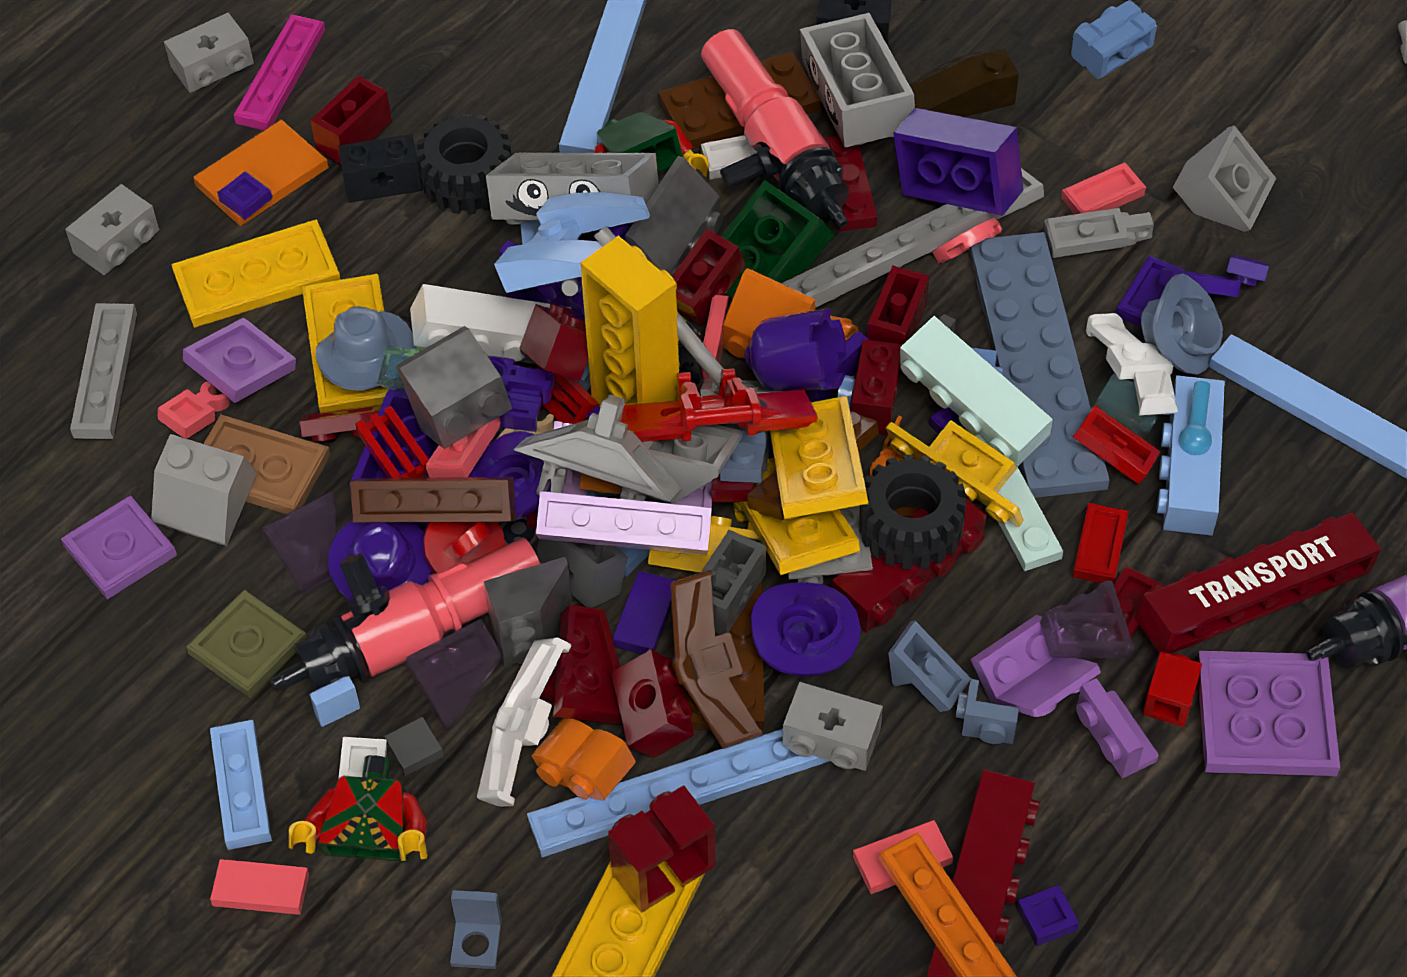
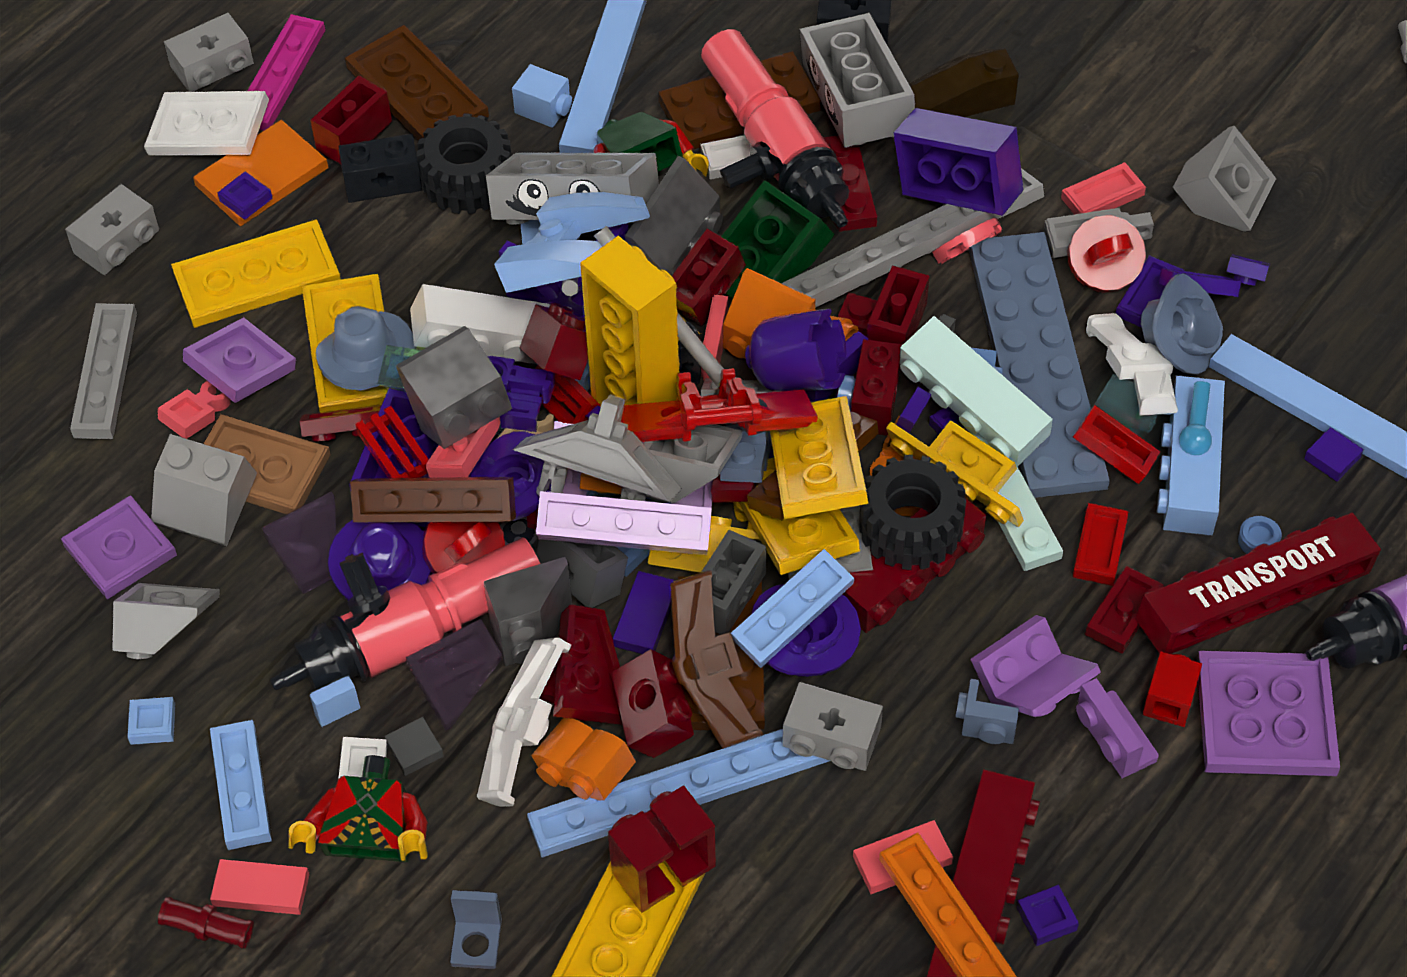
(151, 720): none -> light blue tile
(154, 614): none -> light grey slope
(205, 922): none -> dark red pin
(207, 123): none -> white tile
(246, 643): olive tile -> none
(416, 81): none -> reddish brown plate
(541, 96): none -> light blue brick
(792, 608): none -> light blue plate
(858, 310): none -> dark red plate
(913, 410): none -> dark purple tile
(922, 662): sand blue slope -> none
(1088, 627): clear purple wing -> none
(1106, 253): none -> tile
(1113, 39): medium blue brick -> none
(1258, 531): none -> medium blue tile
(1333, 454): none -> dark purple tile

